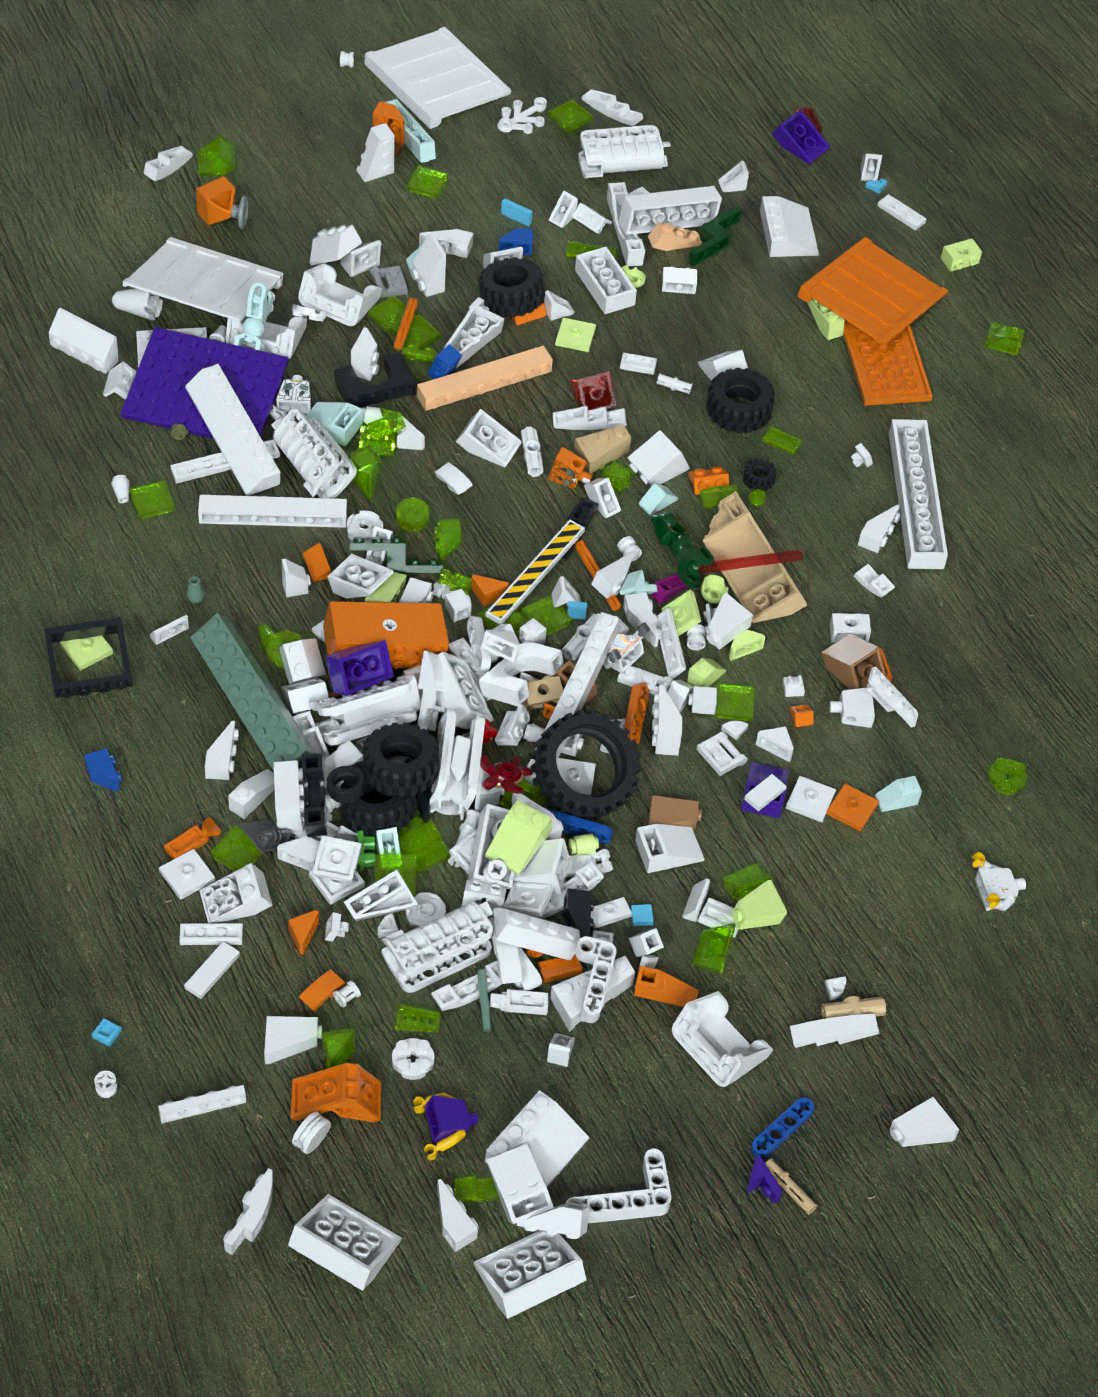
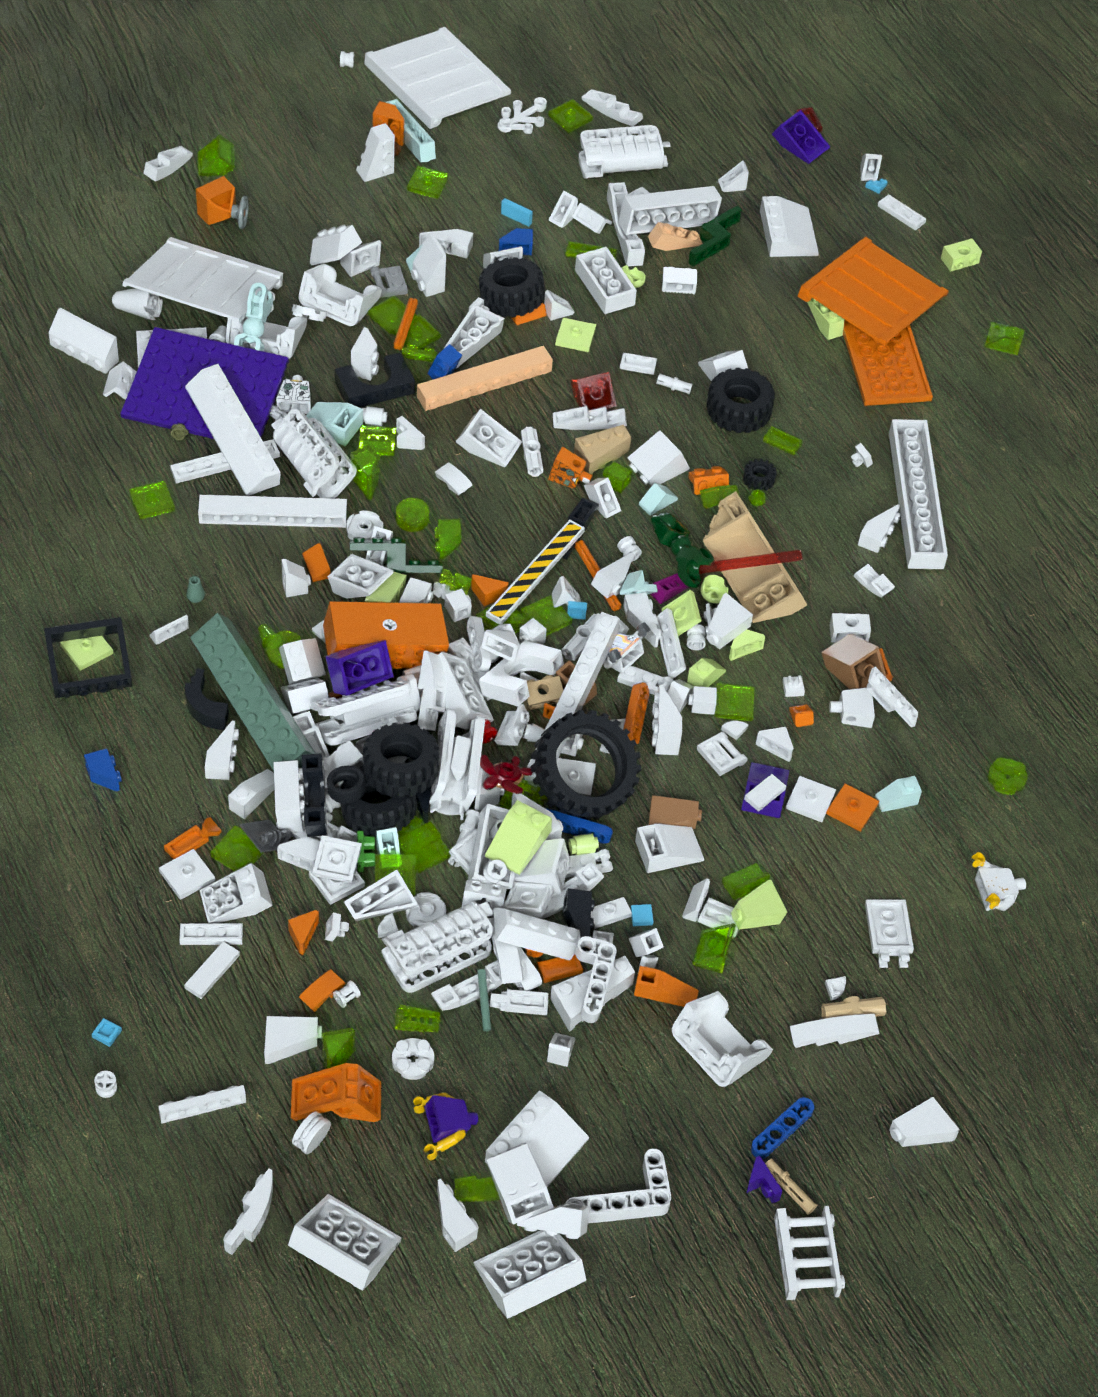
(121, 488): white cone -> none
(203, 710): none -> black arch
(390, 423): clear neon green slope -> none
(789, 1263): none -> white fence
(889, 930): none -> white tile

